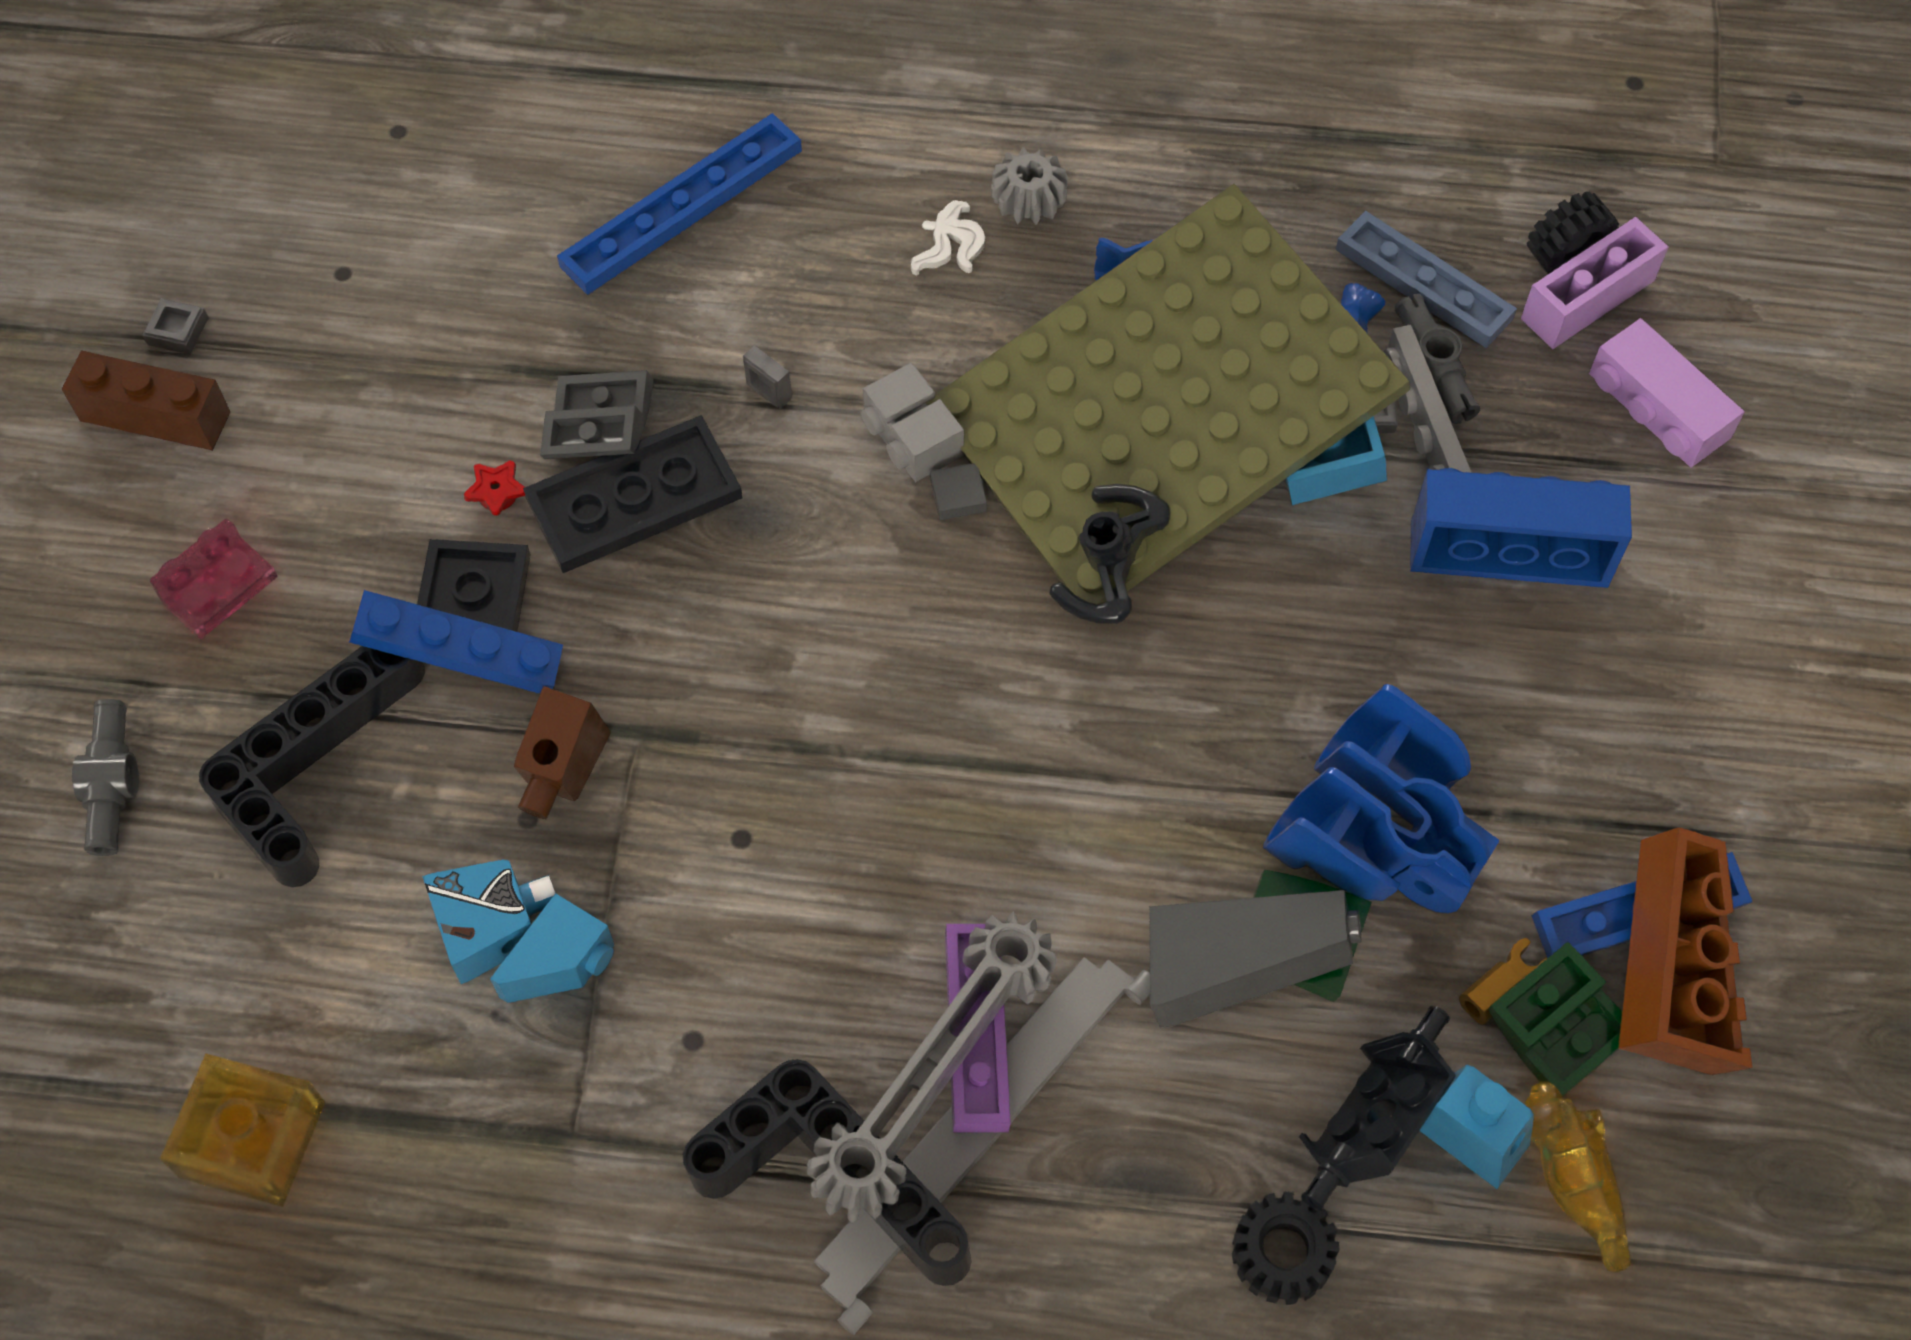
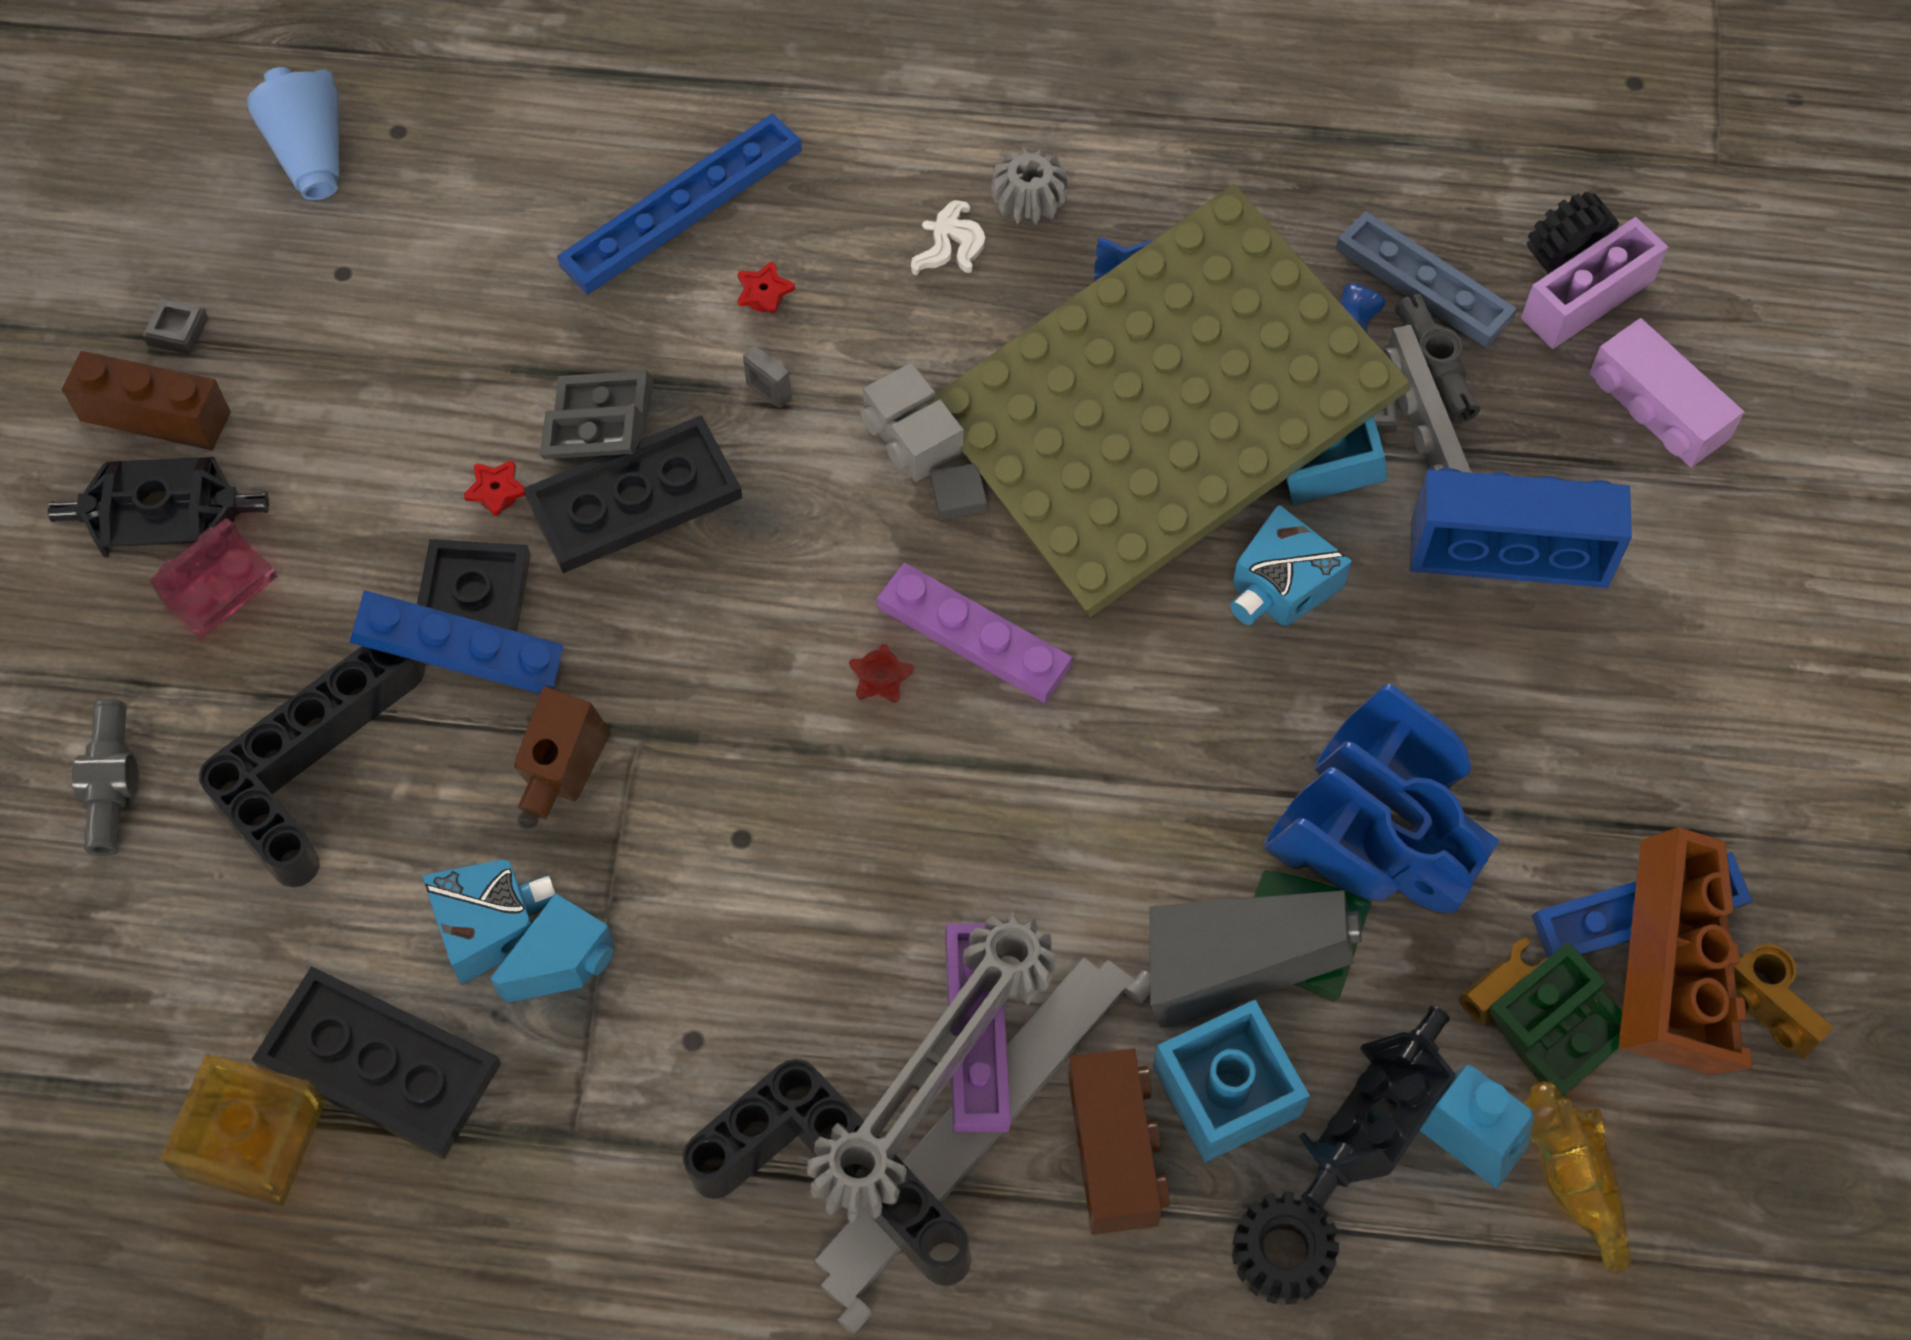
(193, 502): none -> black plate
(301, 127): none -> light blue cone
(378, 1061): none -> black plate
(767, 299): none -> red plate
(880, 661): none -> clear red plate
(974, 632): none -> medium lavender plate
(1111, 550): black piece -> none
(1116, 1141): none -> reddish brown brick
(1230, 1080): none -> dark azure brick
(1286, 571): none -> dark azure torso
(1780, 1010): none -> pearl gold plate

